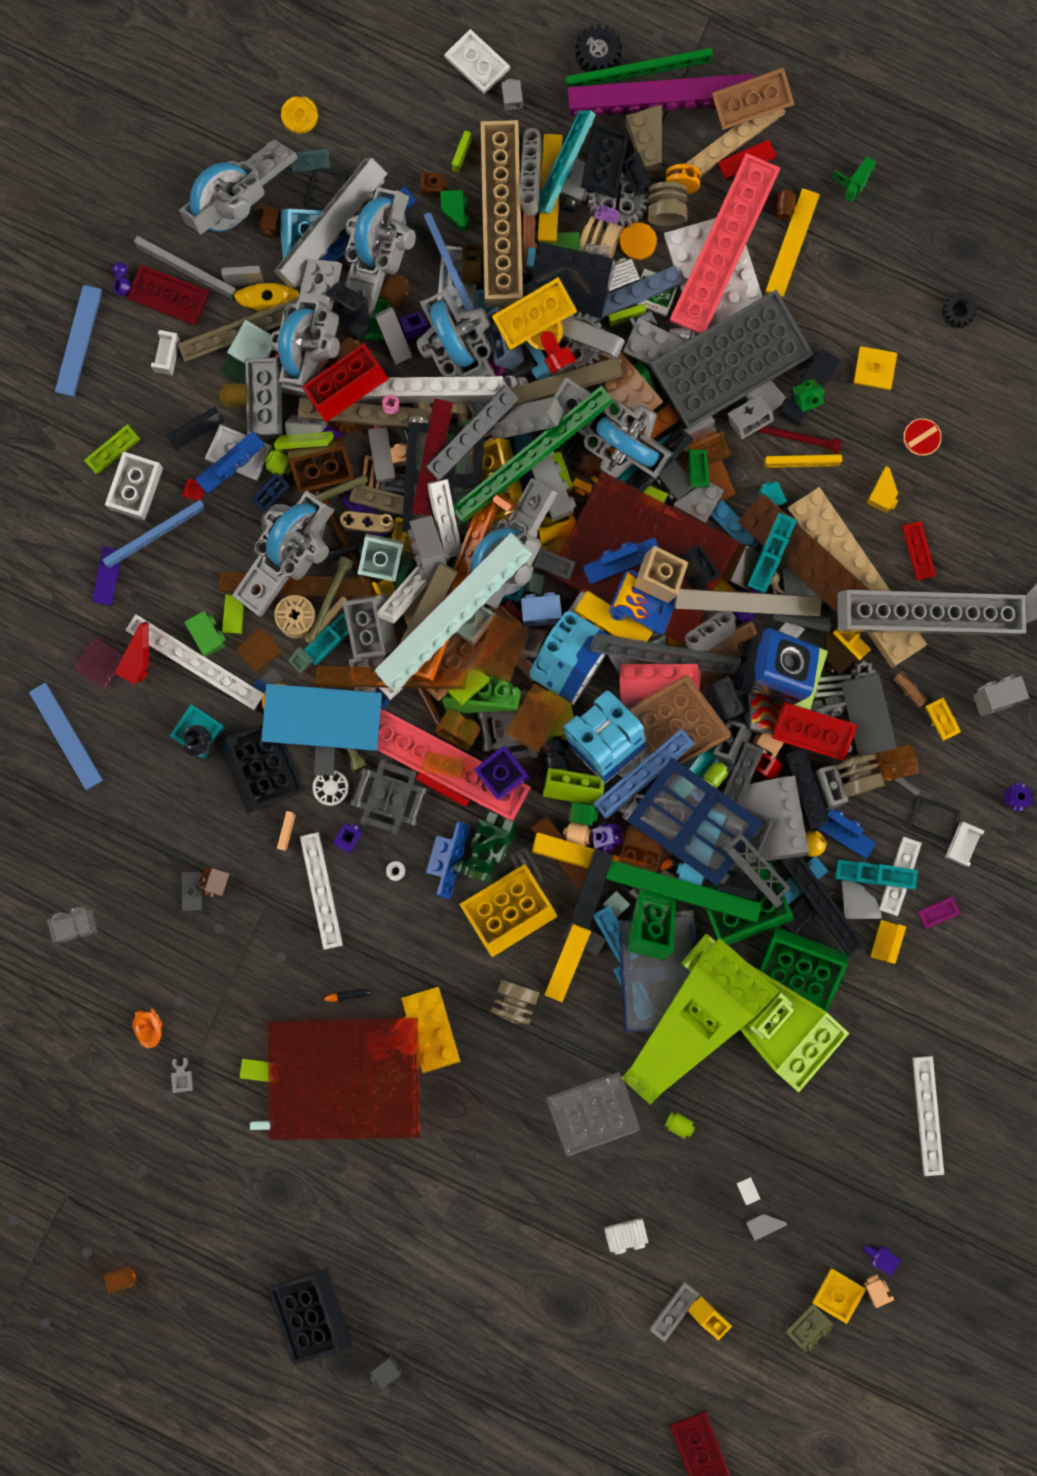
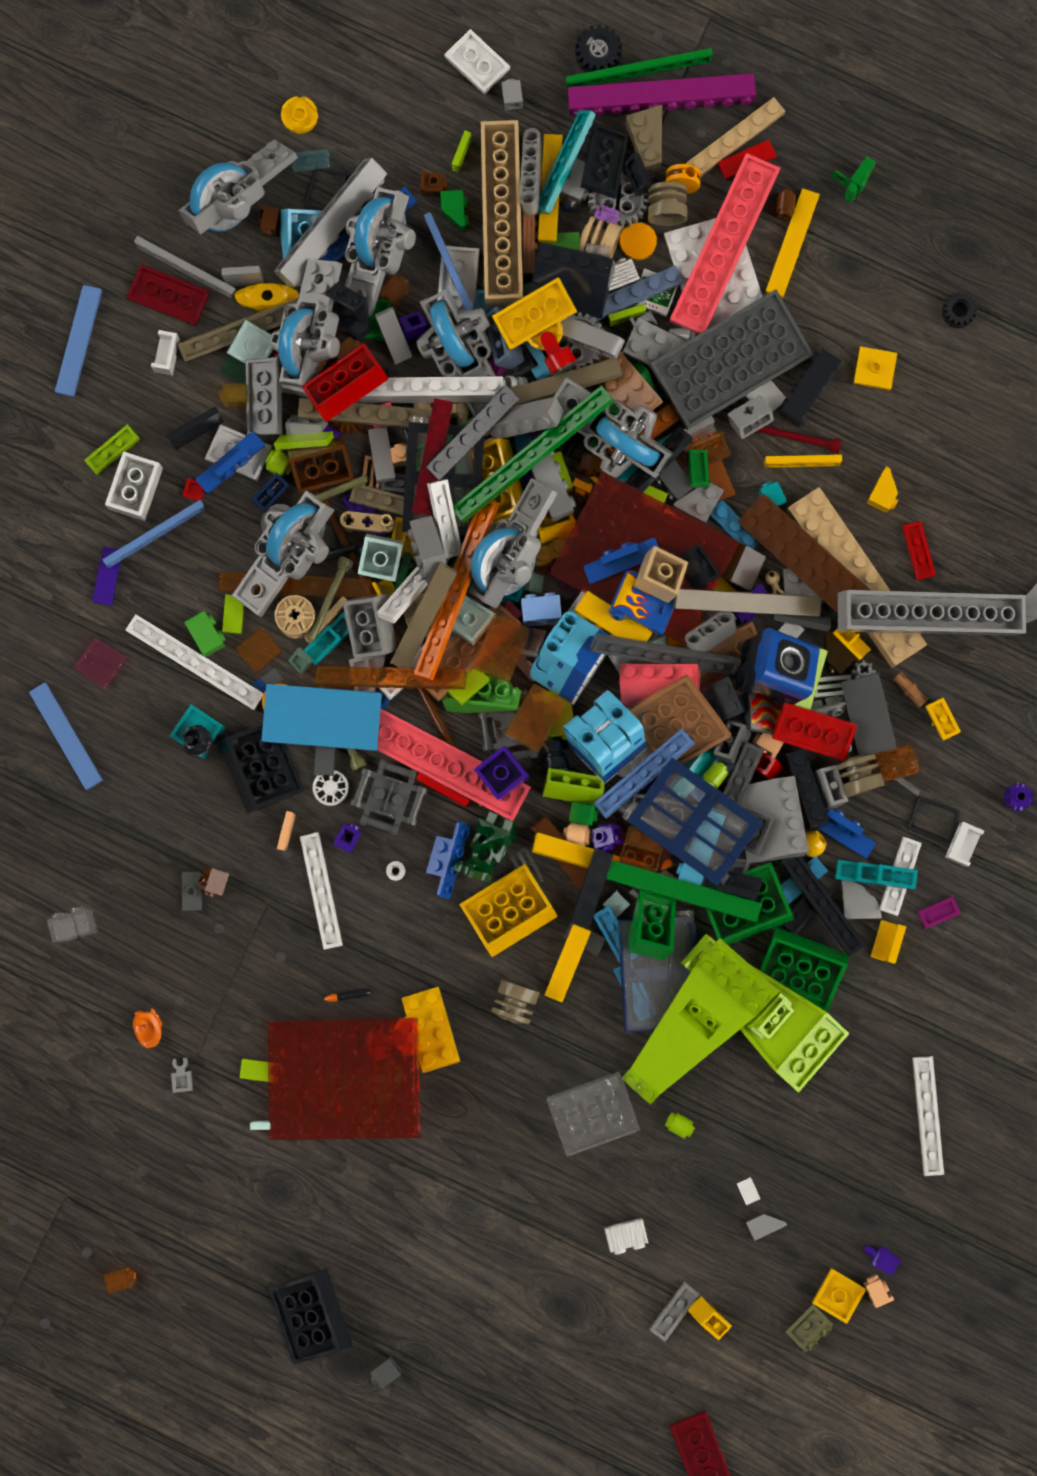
(121, 283): dark purple plate -> none
(136, 658): red slope -> none
(393, 400): bright pink bush -> none
(443, 765): plate -> none
(453, 612): light aqua brick -> none
(458, 729): pearl gold brick -> none
(471, 264): dark brown slope -> none
(504, 502): orange tile -> none
(530, 259): medium azure tile -> none
(554, 564): dark grey tile -> none
(752, 98): medium nougat plate -> none
(754, 876): dark grey fence -> none
(772, 552): teal slope -> none
(808, 395): green brick -> none
(922, 437): red piece -> none
(1000, 695): light grey brick -> none

